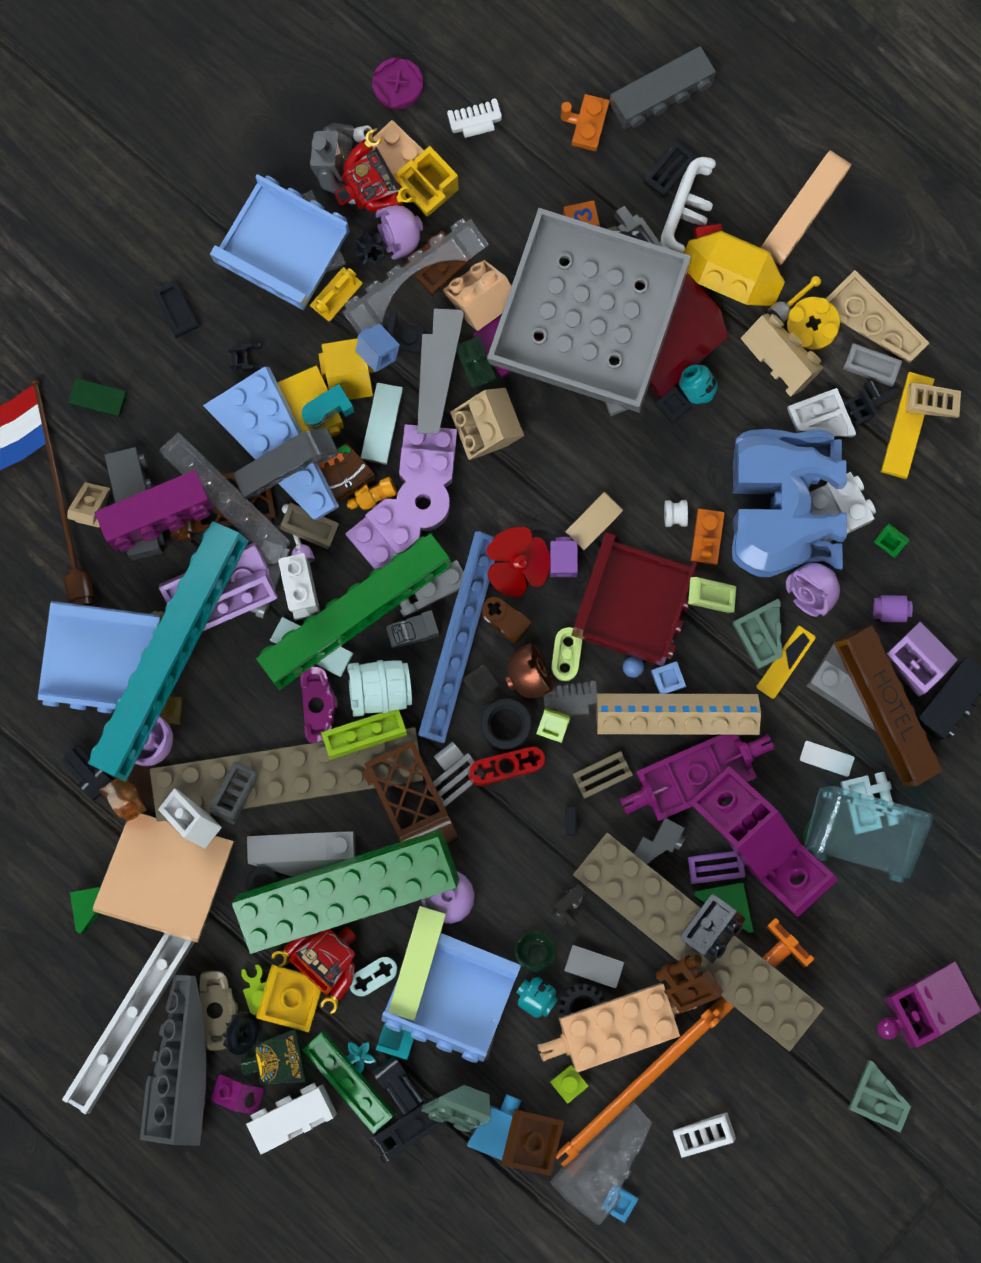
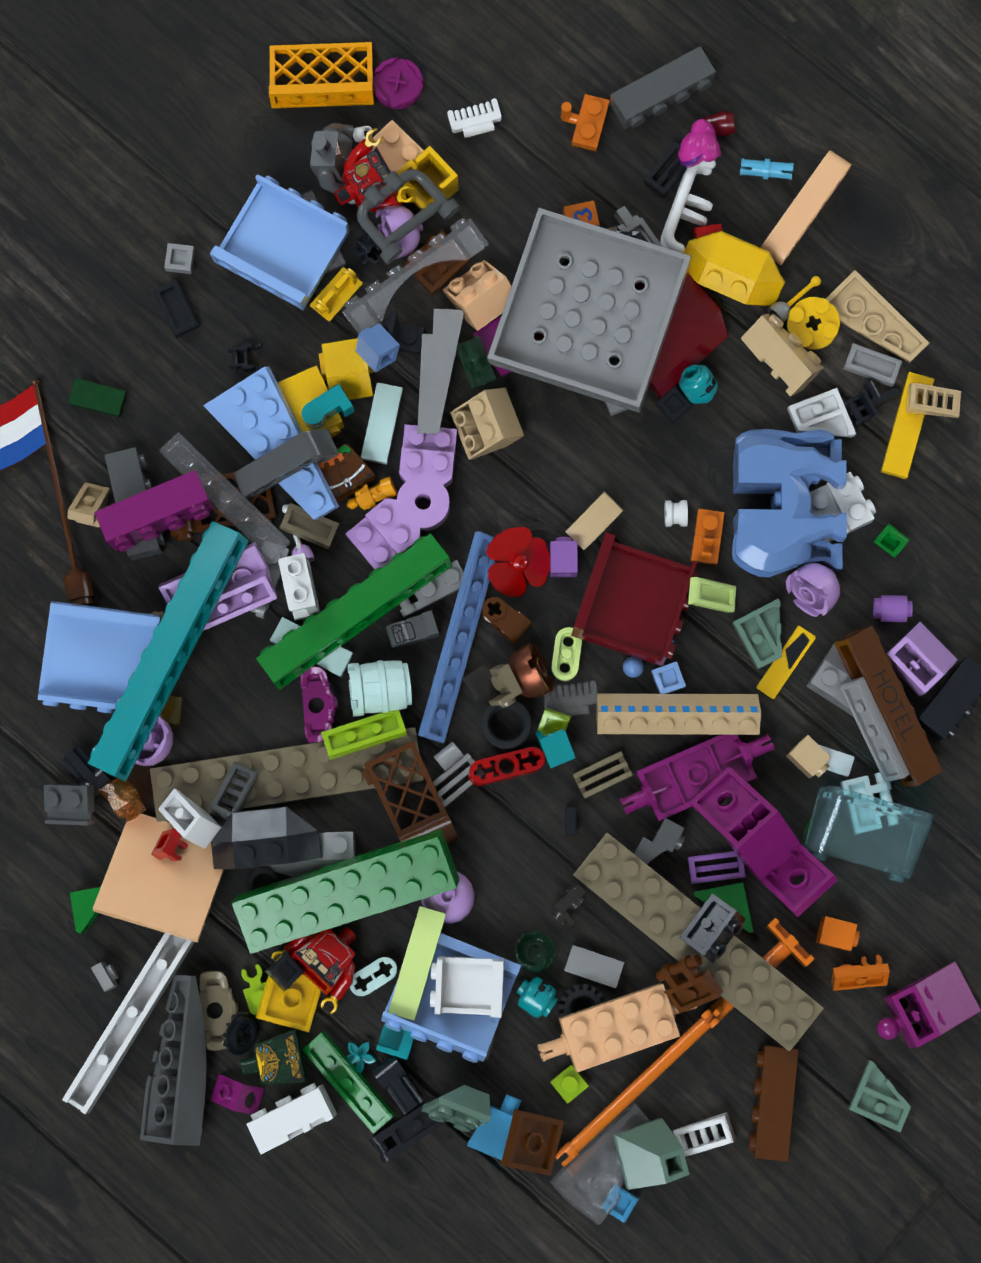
(69, 804): none -> dark grey plate
(105, 975): none -> light grey plate
(166, 845): none -> red tile
(179, 258): none -> light grey plate
(264, 839): none -> black wedge
(285, 971): none -> black tile
(316, 94): none -> light orange fence
(394, 182): none -> dark grey bar
(468, 985): none -> white panel
(506, 683): none -> dark tan bracket
(556, 747): none -> teal panel
(650, 1155): none -> sand green slope
(699, 145): none -> dark pink hair
(722, 123): none -> dark red cone
(766, 169): none -> medium azure pin
(774, 1103): none -> reddish brown brick
(809, 757): none -> tan brick
(837, 933): none -> orange brick
(860, 975): none -> orange plate
(874, 729): none -> light grey tile

